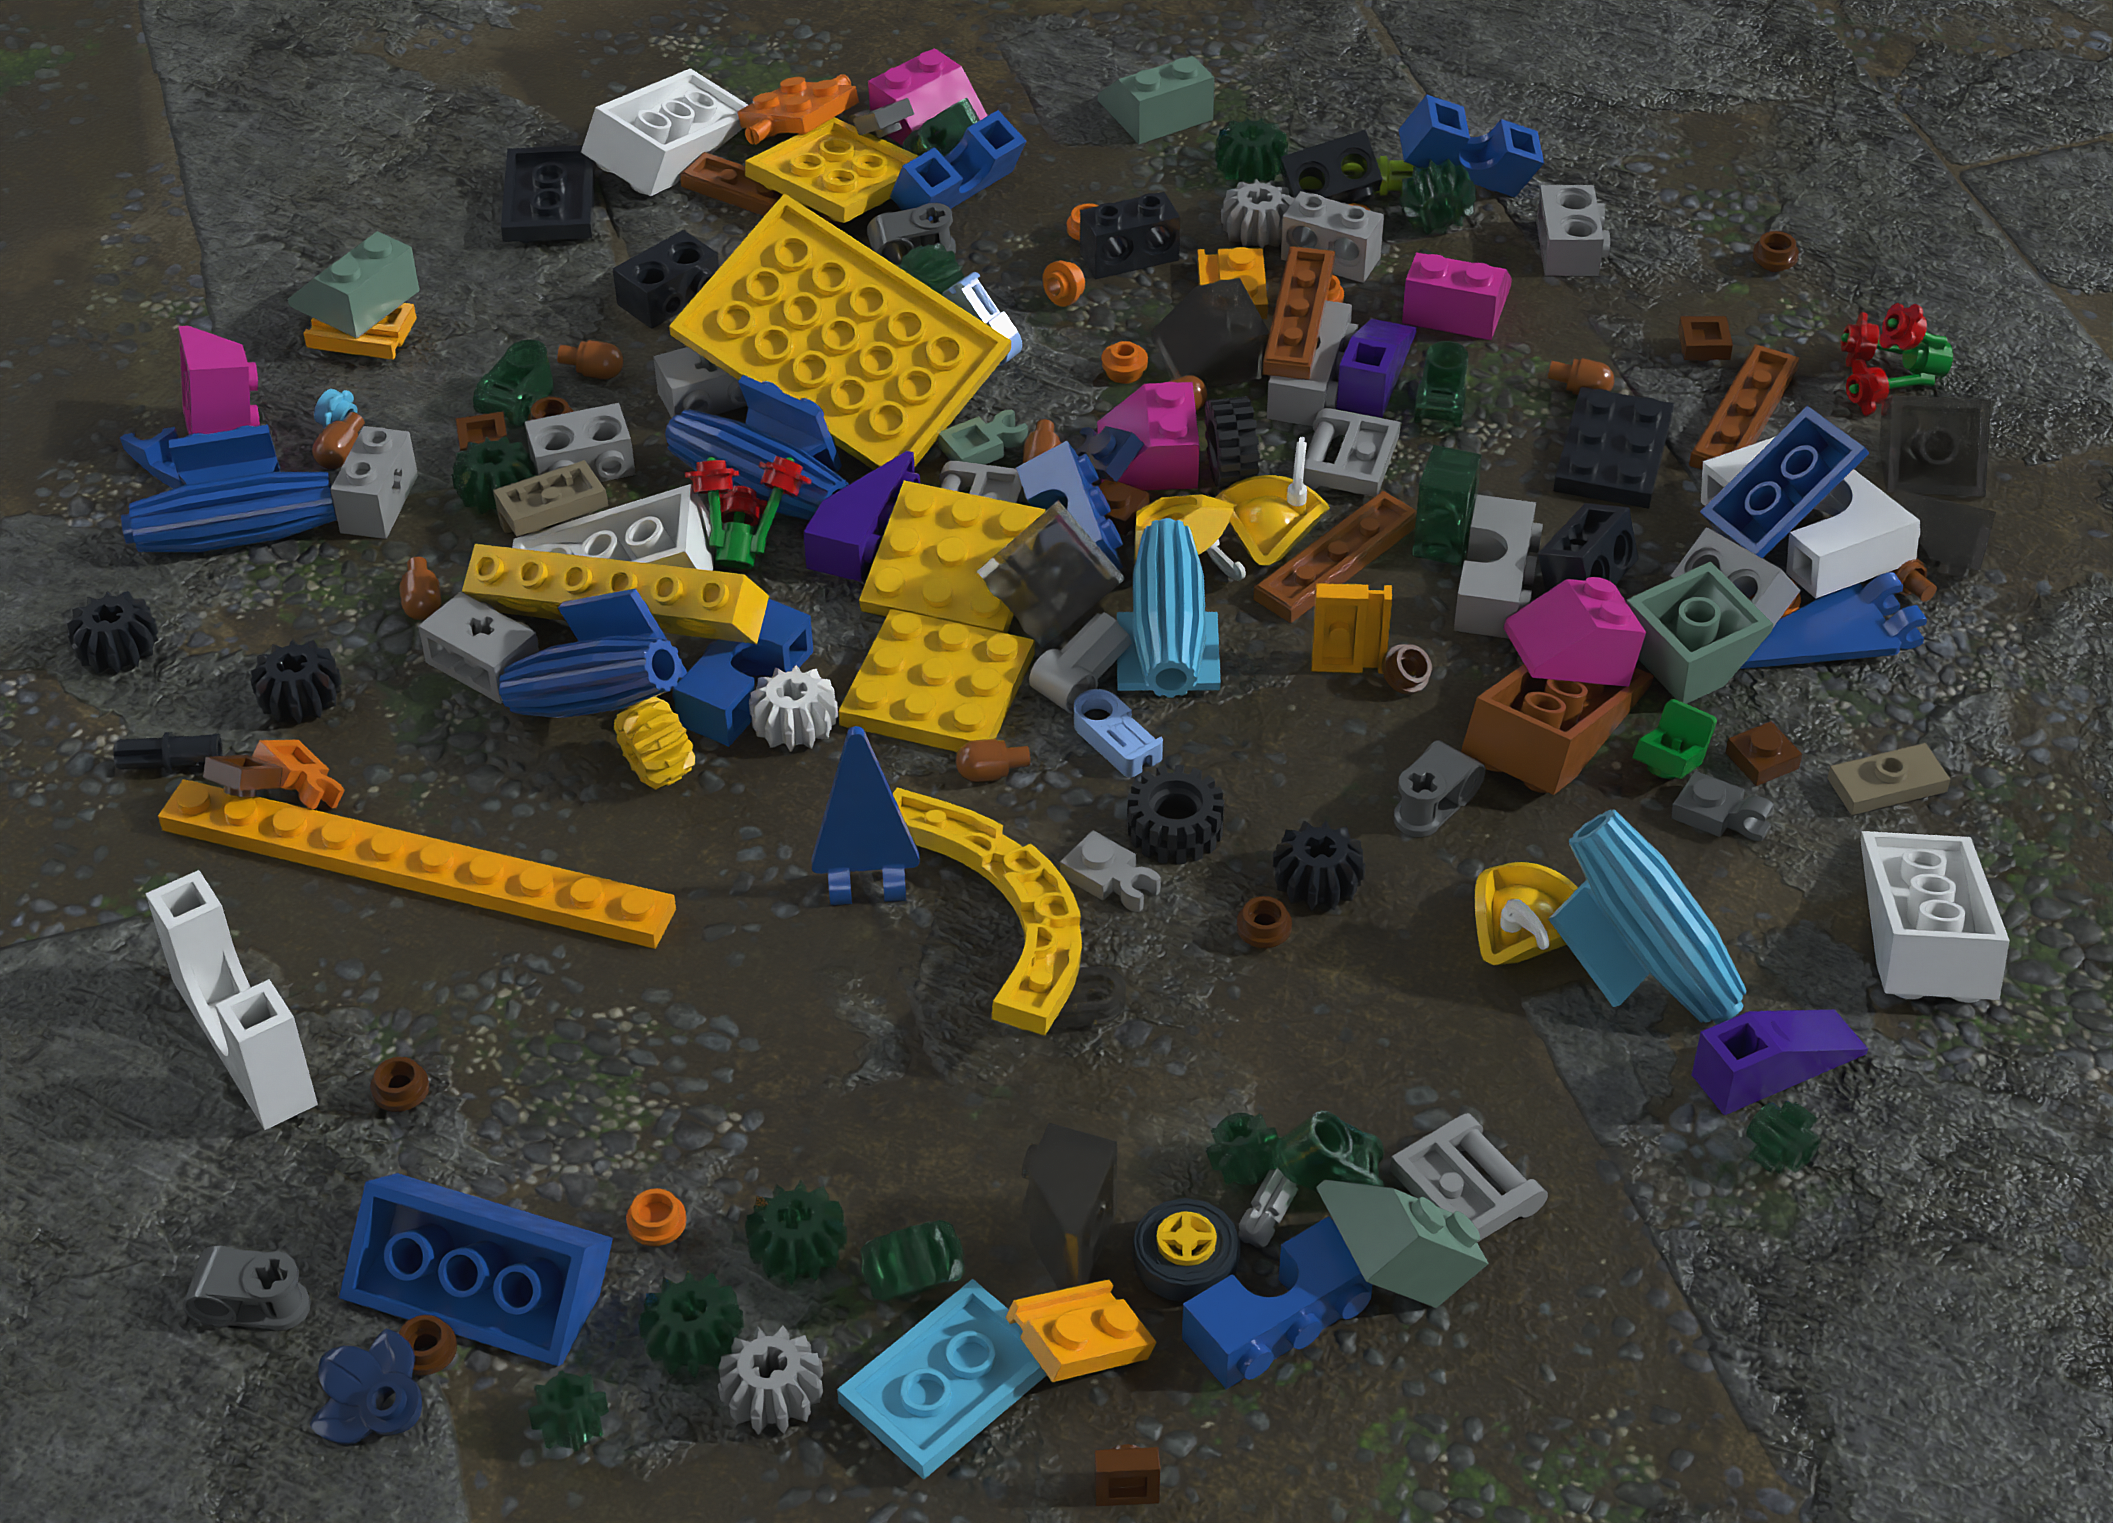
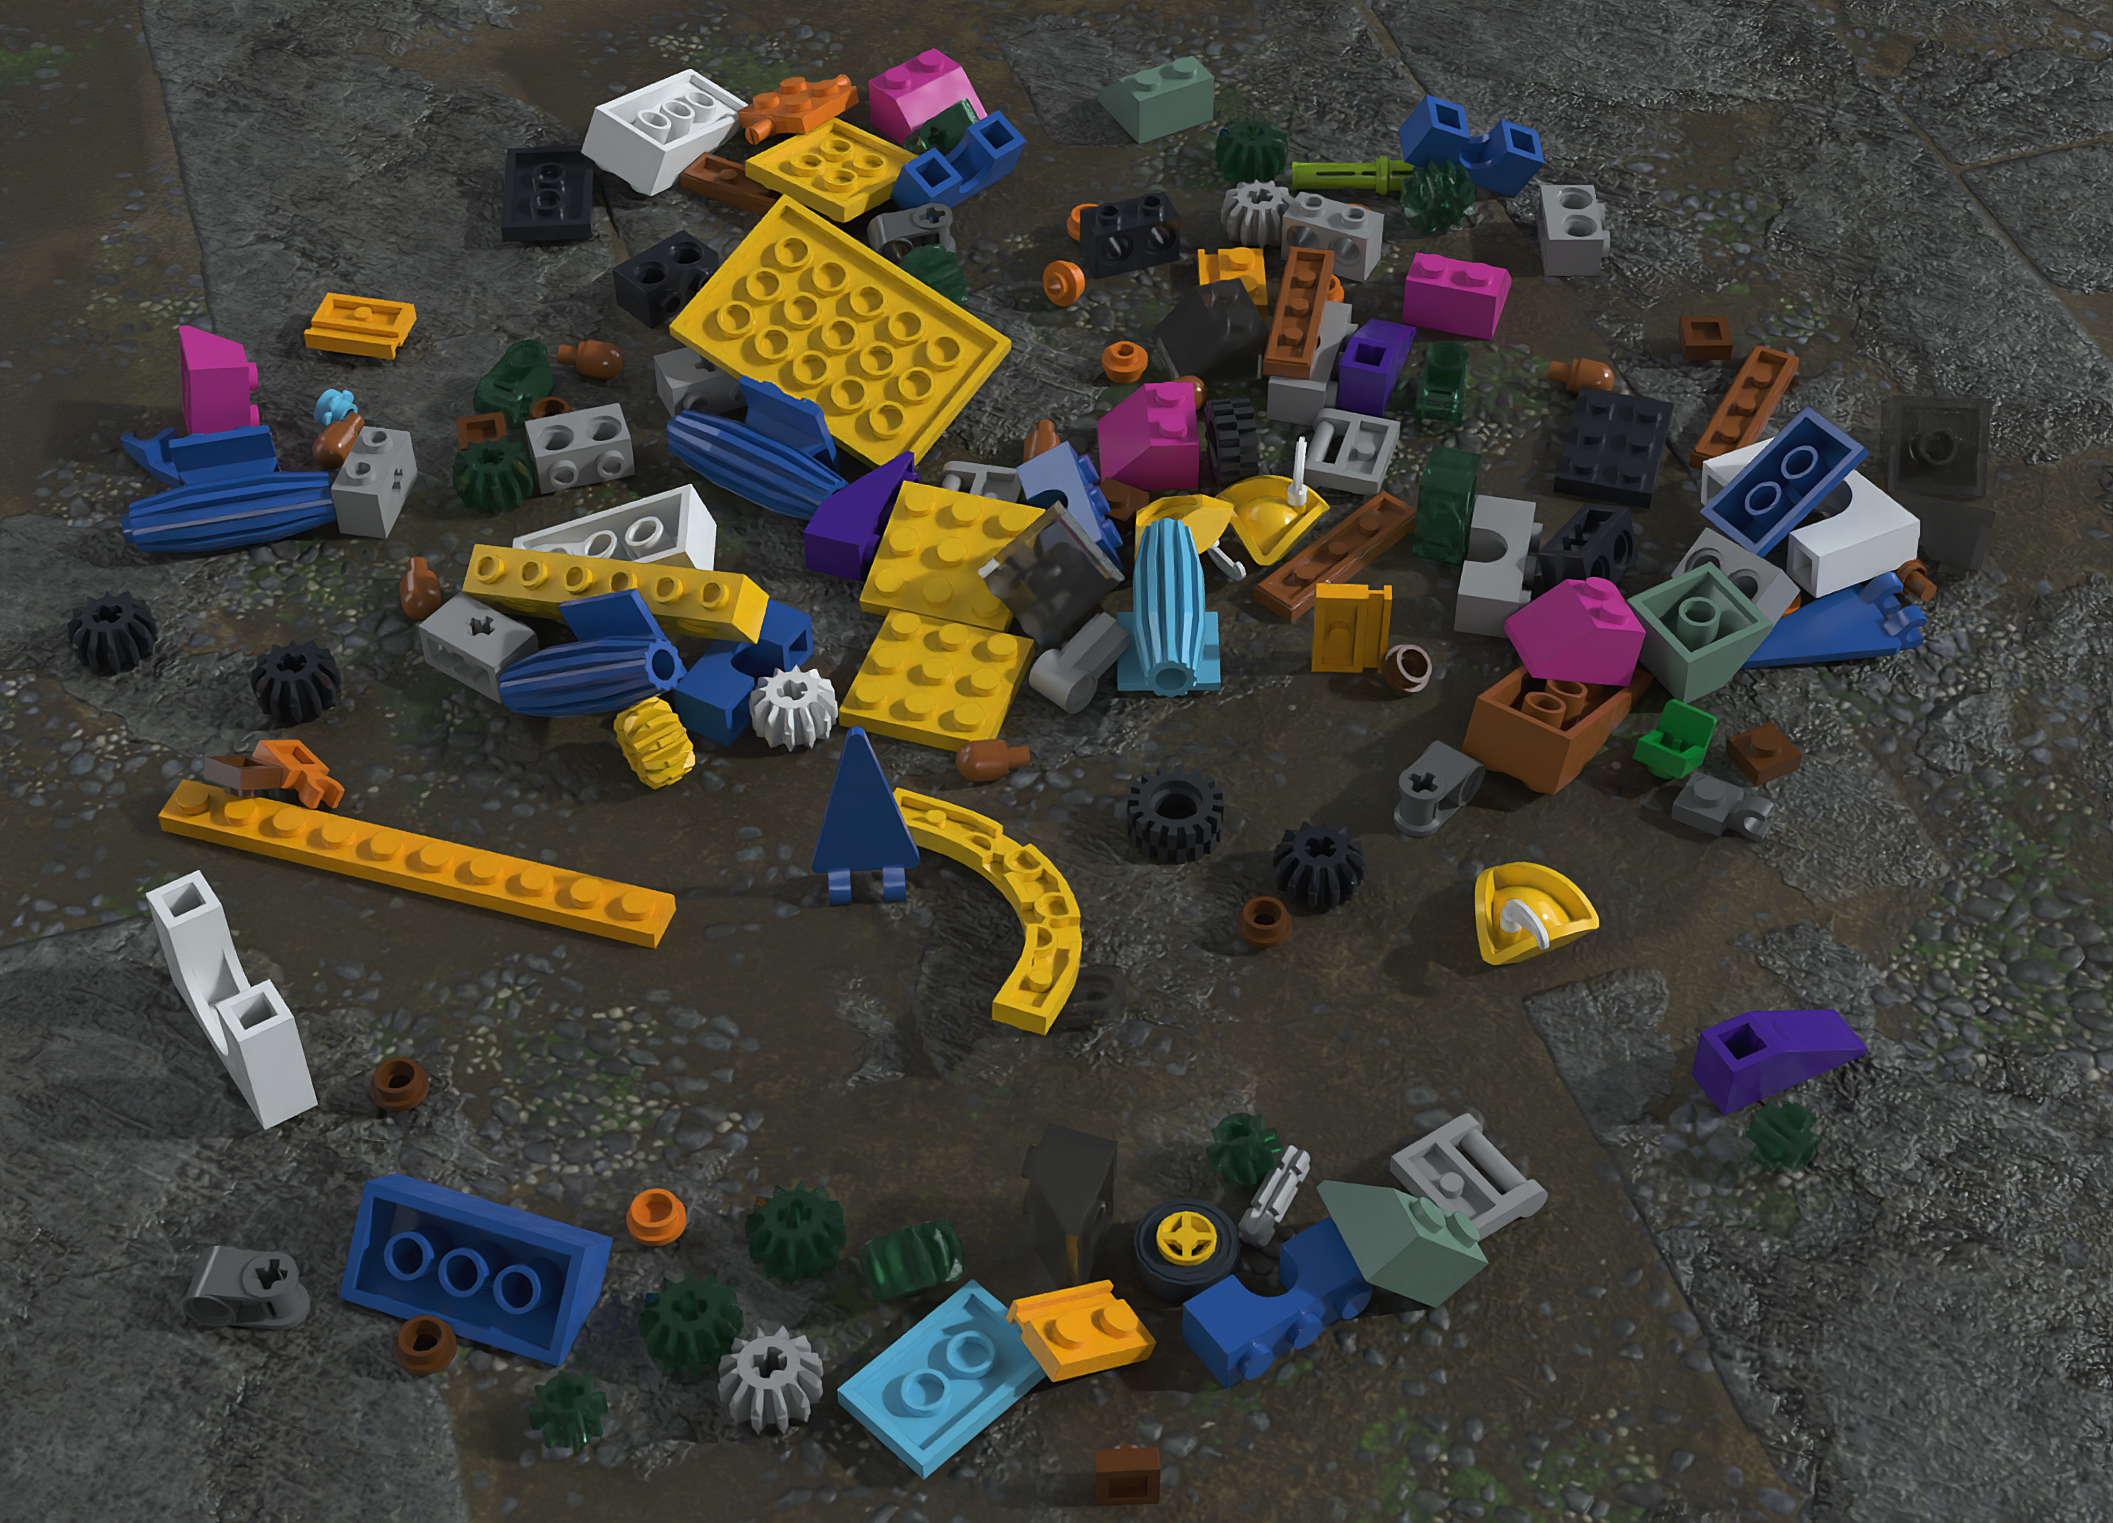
(166, 752): black axle -> none
(360, 1386): dark blue plate -> none
(361, 286): sand green slope -> none
(549, 499): dark tan bracket -> none
(741, 507): plant -> none
(882, 120): dark grey plate -> none
(974, 299): light blue piece -> none
(982, 442): sand green plate -> none
(1107, 867): light grey plate -> none
(1109, 450): dark blue plate -> none
(1117, 736): light blue piece -> none
(1325, 163): black brick -> none
(1328, 1150): clear green piece -> none
(1642, 921): medium azure plate -> none
(1776, 251): reddish brown plate -> none
(1888, 778): dark tan plate -> none
(1903, 333): red plant -> none
(1933, 917): white slope -> none

